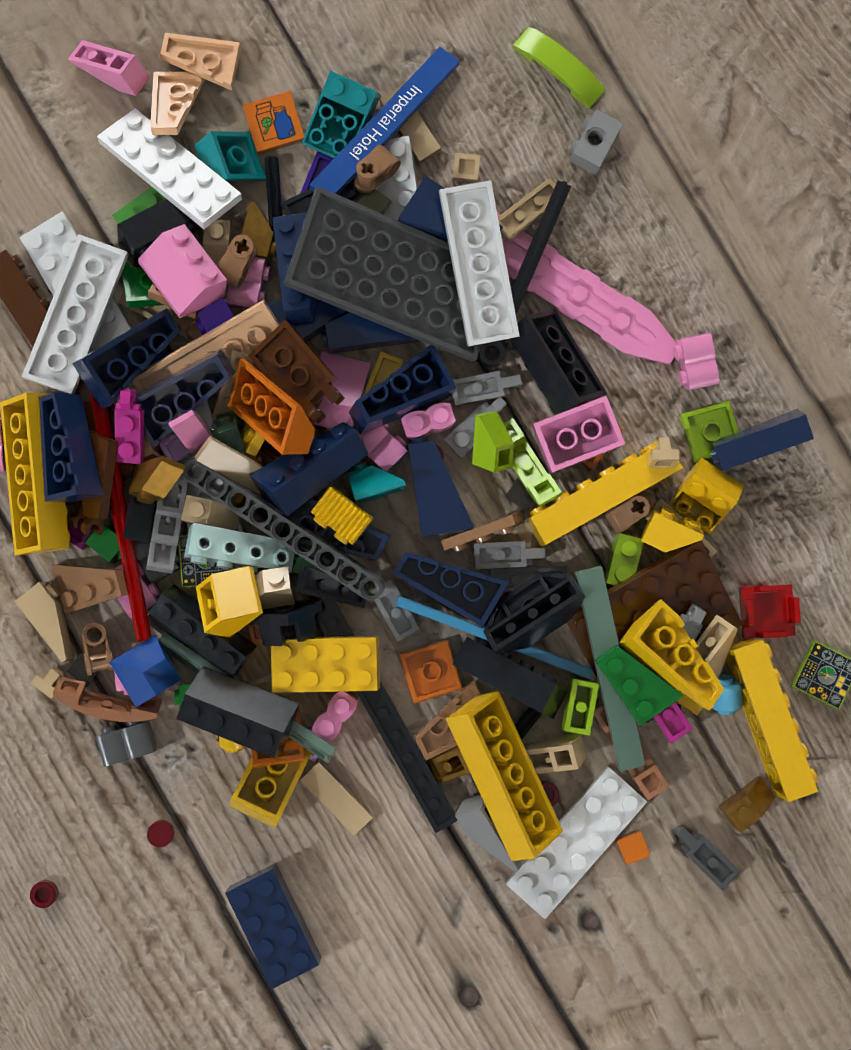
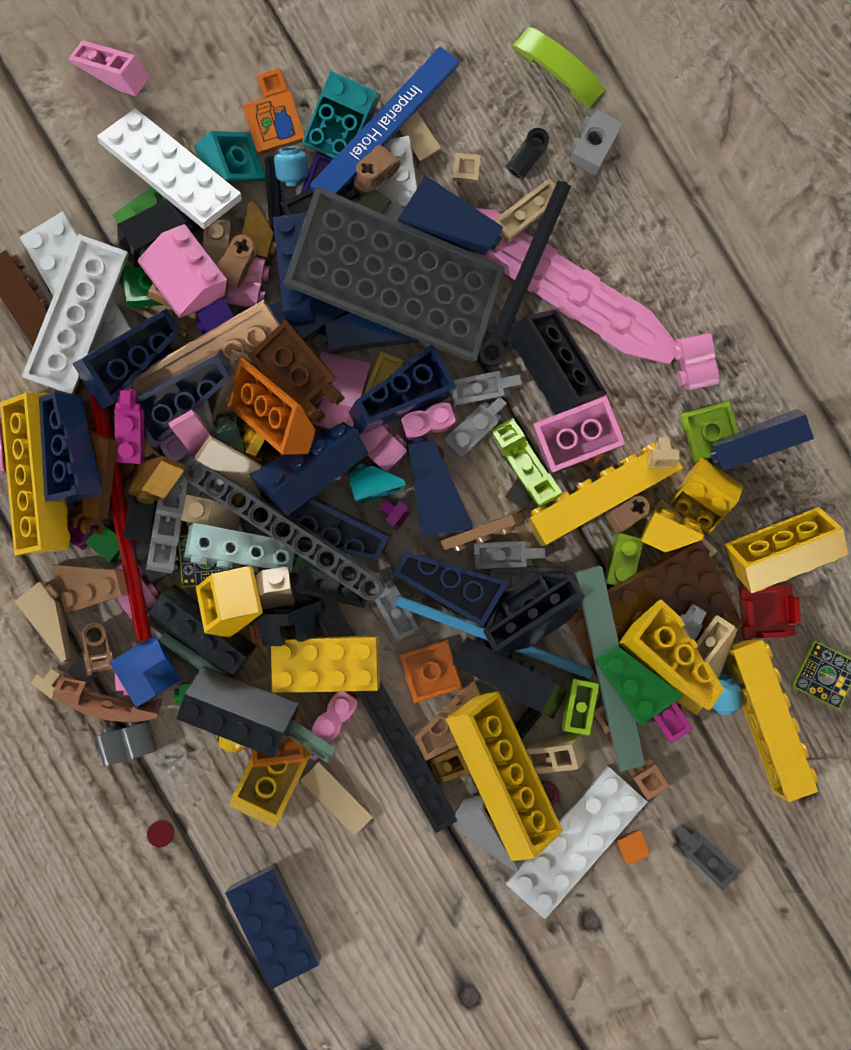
(44, 894): dark red tile -> none
(172, 100): light nougat wing -> none
(204, 57): light nougat wing -> none
(272, 83): none -> orange tile
(291, 165): none -> medium azure head
(341, 515): yellow brick -> none
(396, 514): none -> magenta tile
(479, 263): white plate -> none
(492, 443): lime slope -> none
(527, 154): none -> black piece
(748, 804): pearl gold slope -> none
(786, 549): none -> yellow brick

